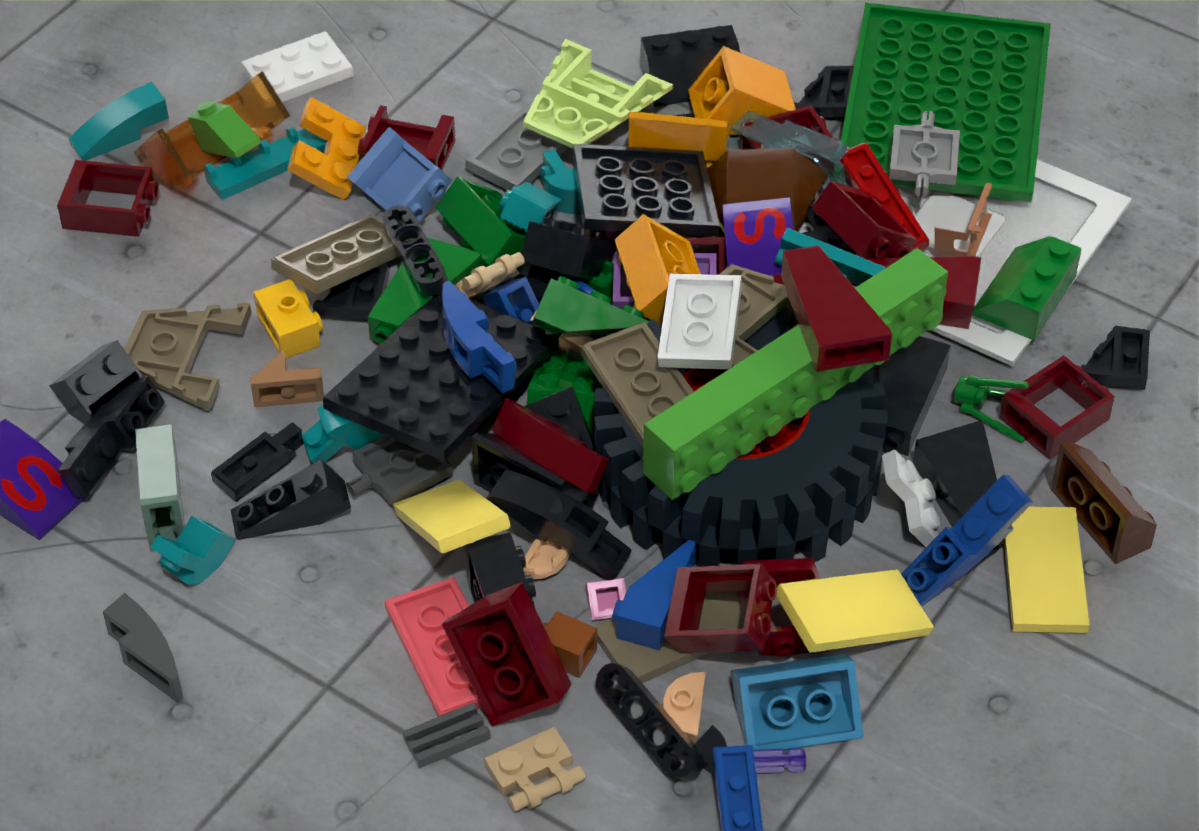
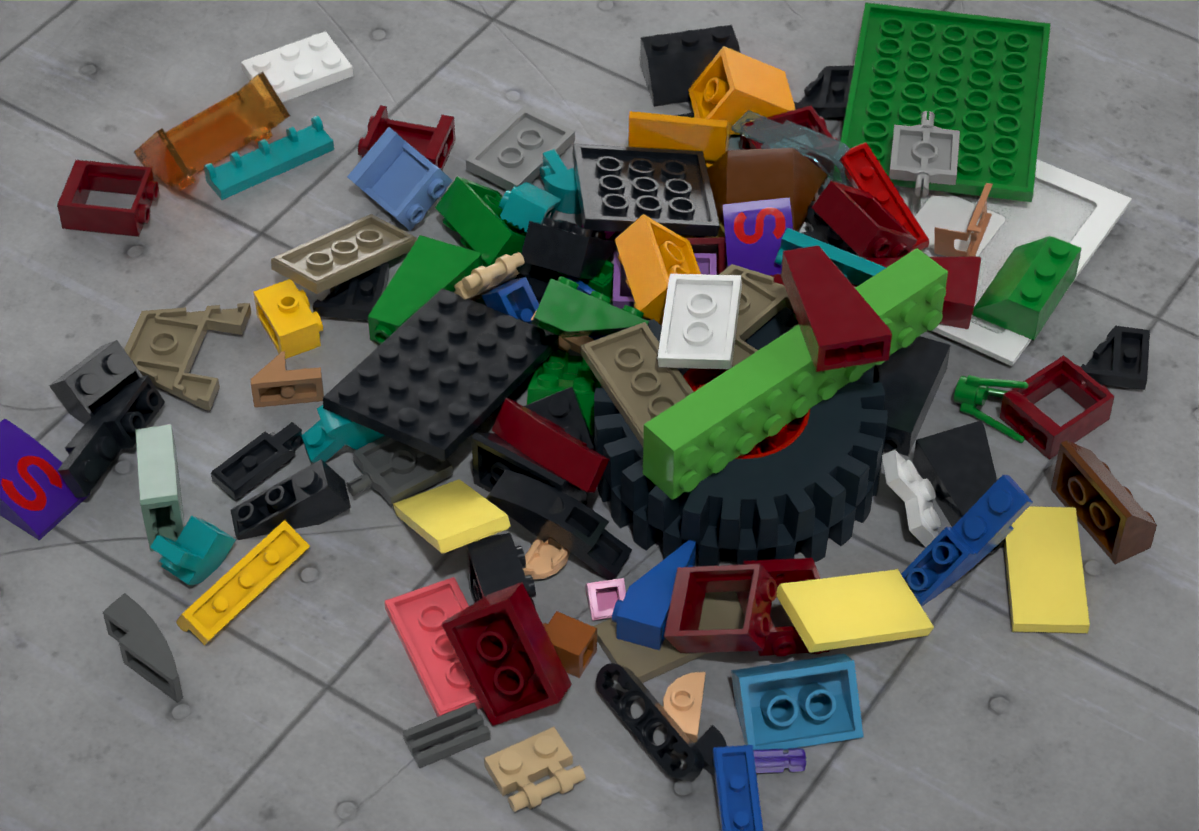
(120, 122): teal slope -> none
(222, 130): bright green slope -> none
(243, 583): none -> yellow hinge
(340, 157): light orange plate -> none
(411, 251): black beam -> none
(469, 342): blue slope -> none
(584, 104): yellowish green wedge -> none

